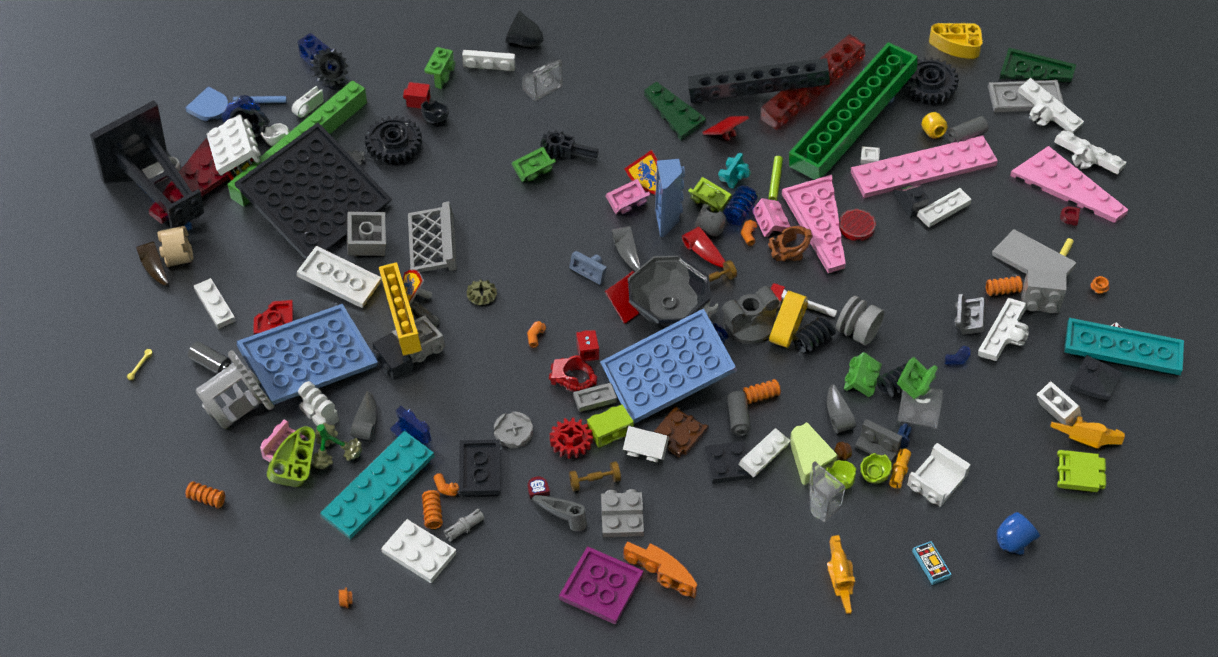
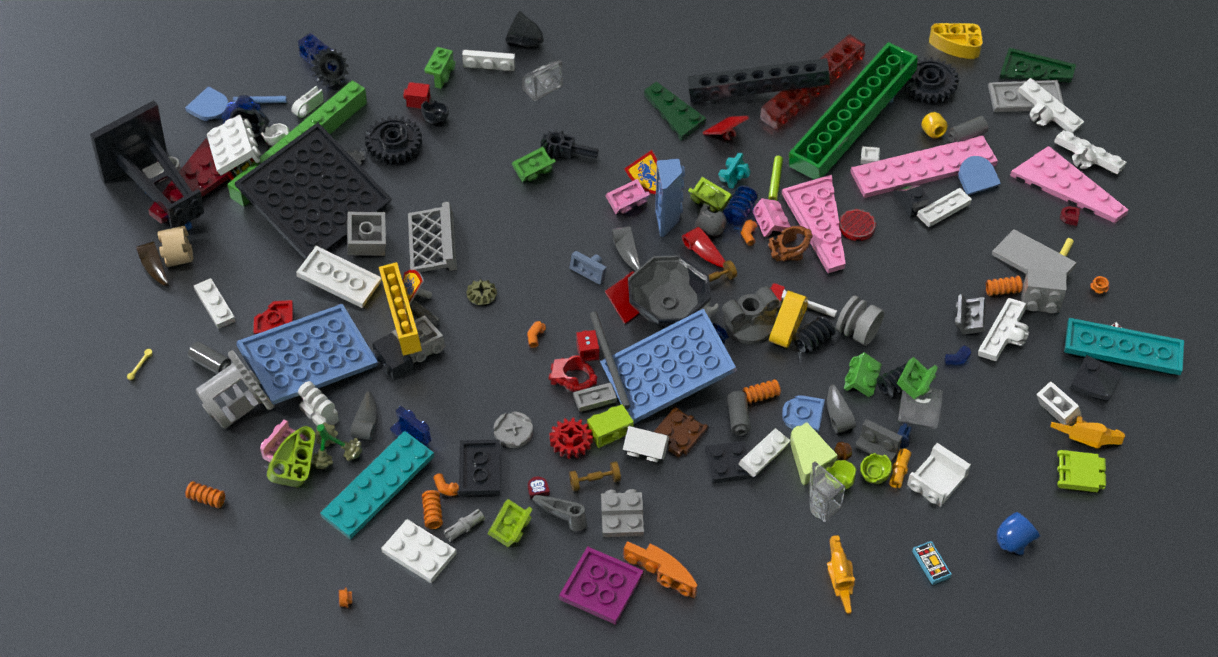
(509, 523): none -> lime bracket
(610, 360): none -> dark grey piece
(803, 410): none -> medium blue tile
(977, 175): none -> medium blue tile

